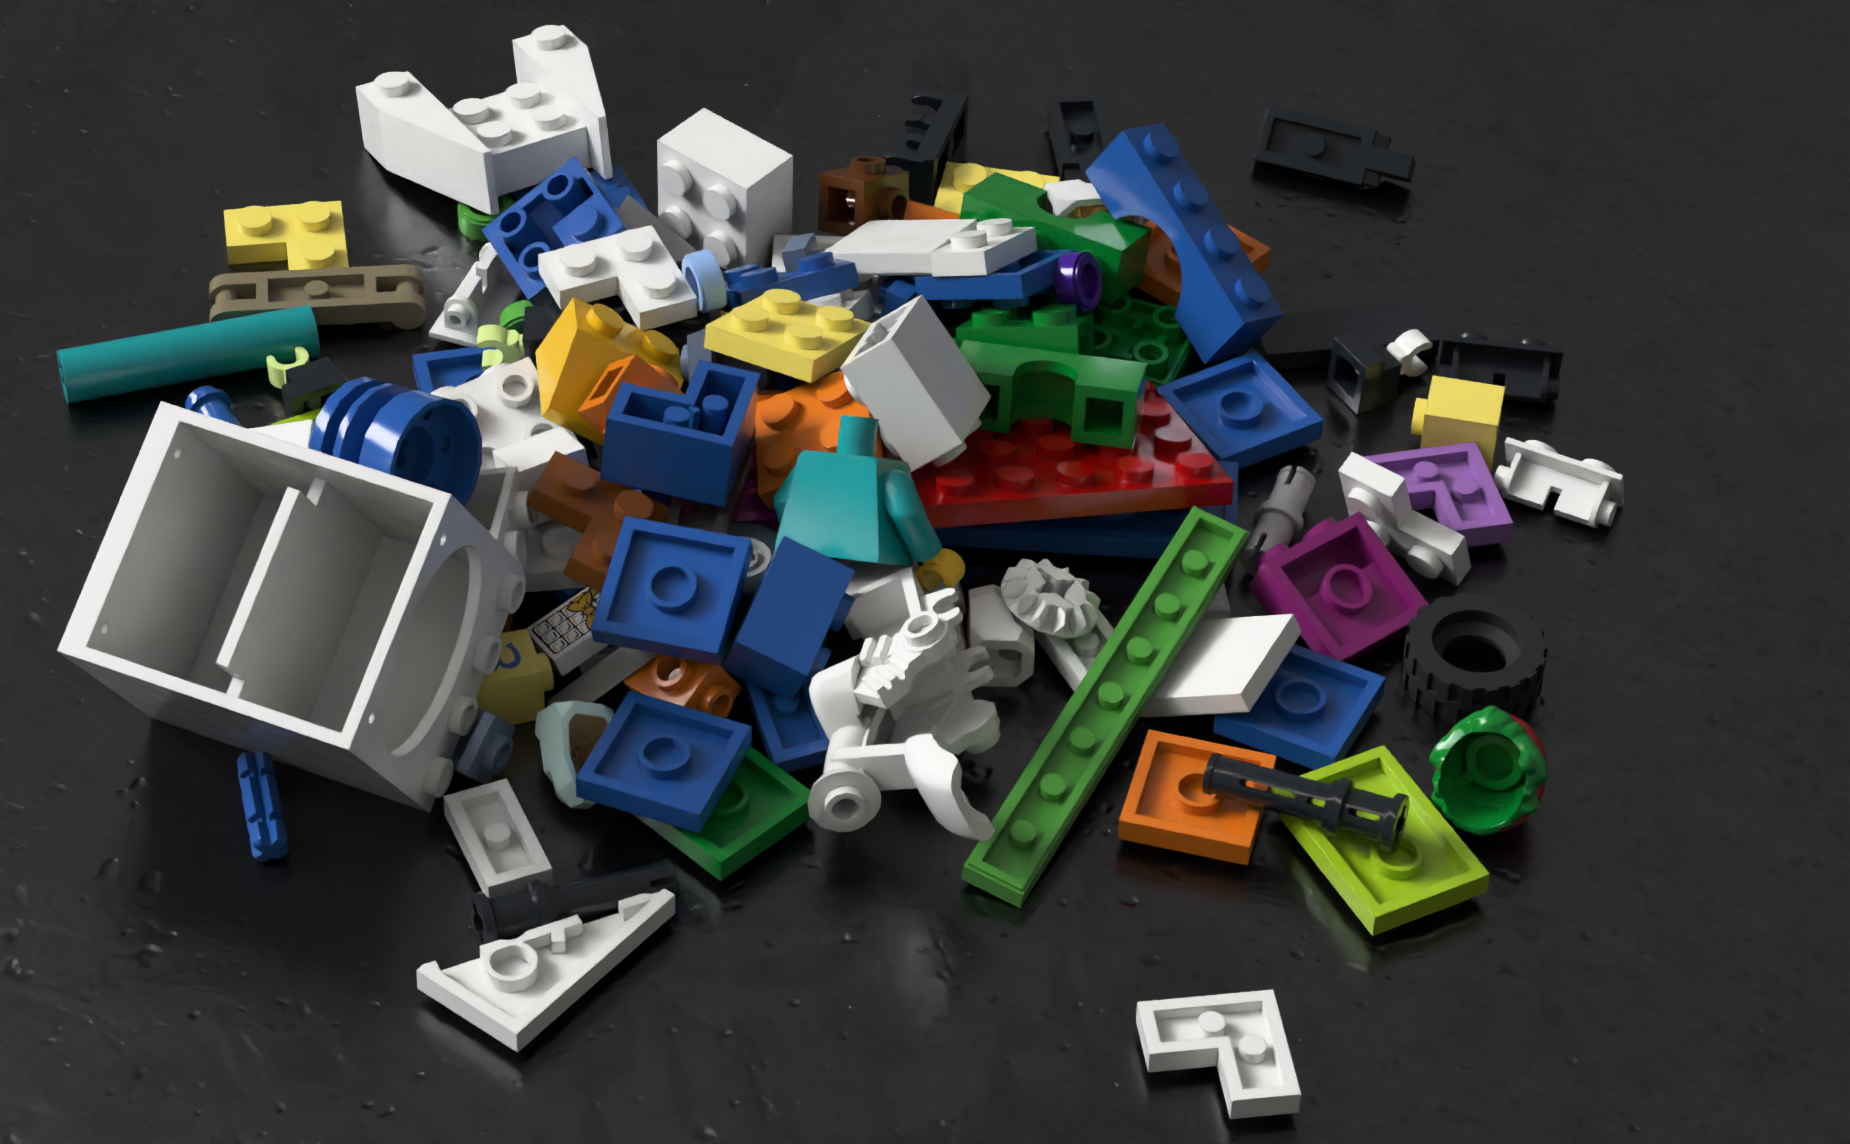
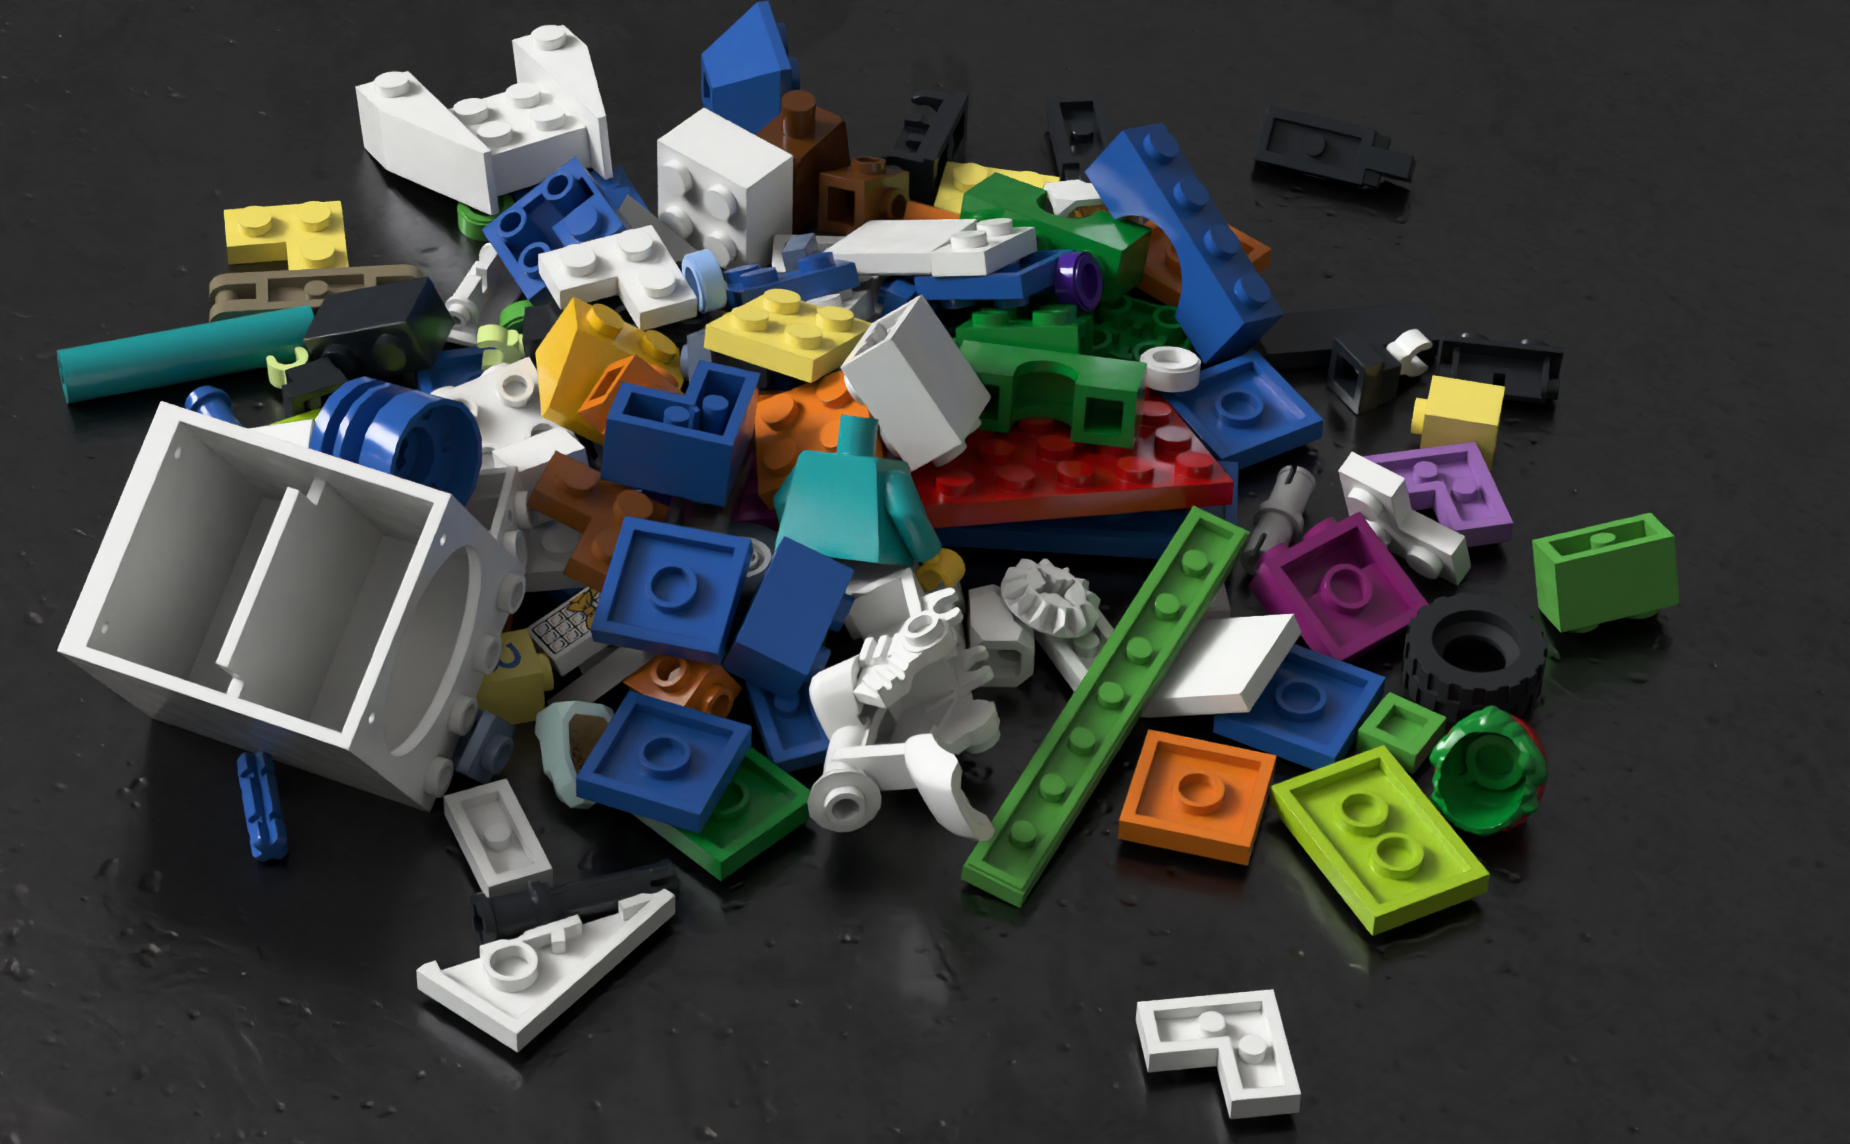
(381, 329): none -> black brick
(749, 70): none -> blue slope
(817, 145): none -> reddish brown torso
(1171, 369): none -> white tile
(1342, 800): black pin -> none
(1404, 729): none -> bright green plate
(1586, 487): white hinge -> none
(1606, 573): none -> bright green brick

